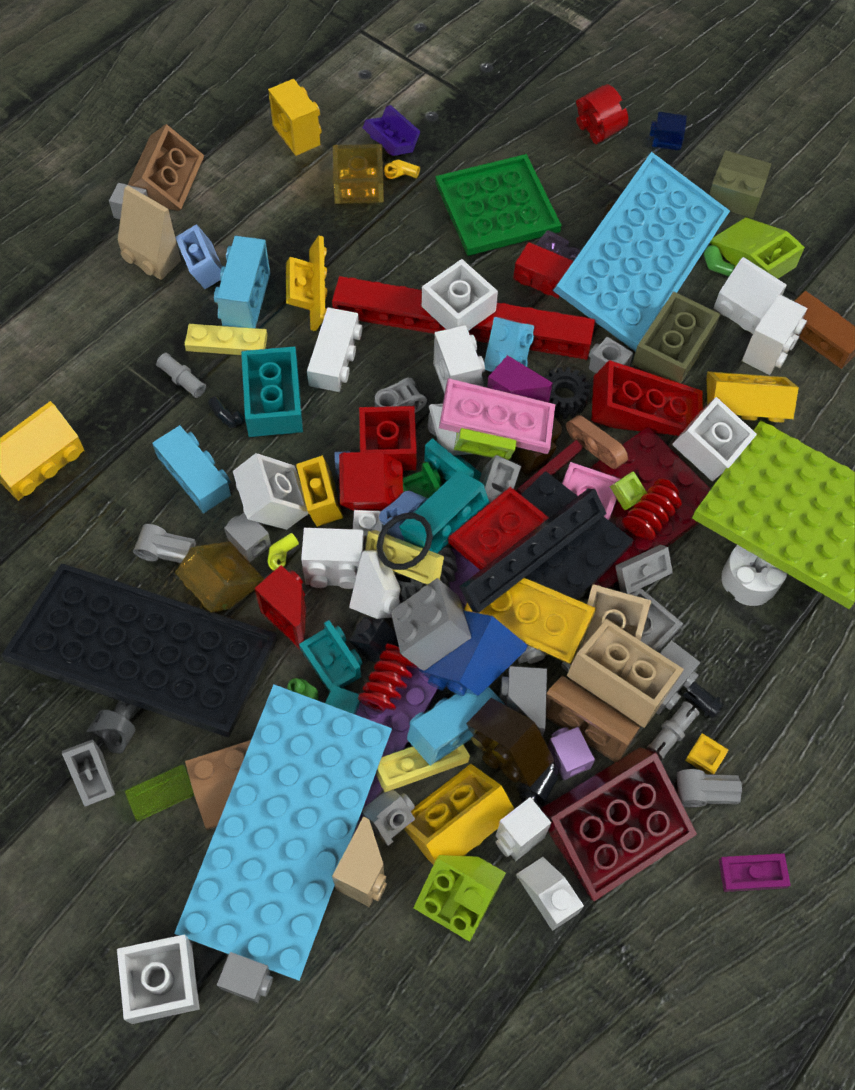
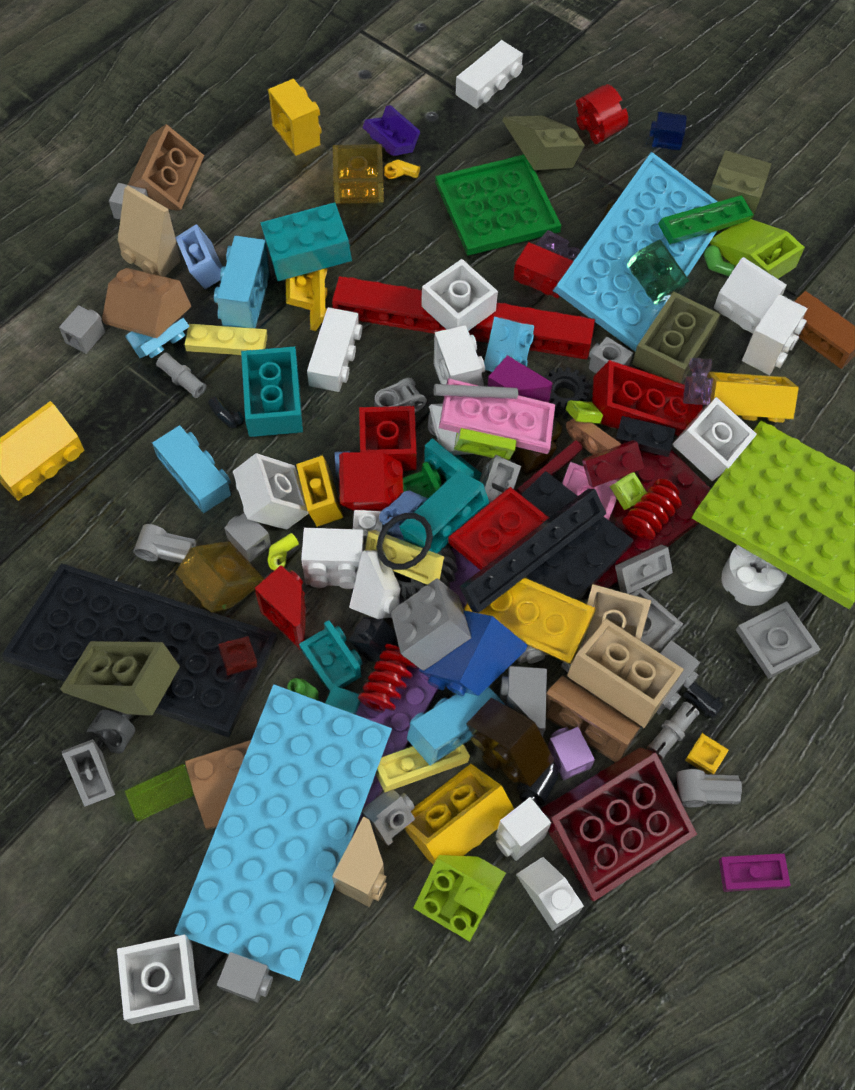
(82, 329): none -> light grey brick
(123, 675): none -> olive slope
(144, 302): none -> medium nougat slope
(151, 346): none -> medium azure bracket
(237, 655): none -> clear red plate
(306, 241): none -> teal brick
(475, 391): none -> light grey bar
(489, 74): none -> white brick
(545, 141): none -> olive slope
(584, 411): none -> lime tile
(613, 463): none -> dark red plate
(649, 436): none -> black plate
(657, 272): none -> clear green brick
(698, 386): none -> clear purple plate
(705, 219): none -> green plate
(777, 639): none -> light grey plate

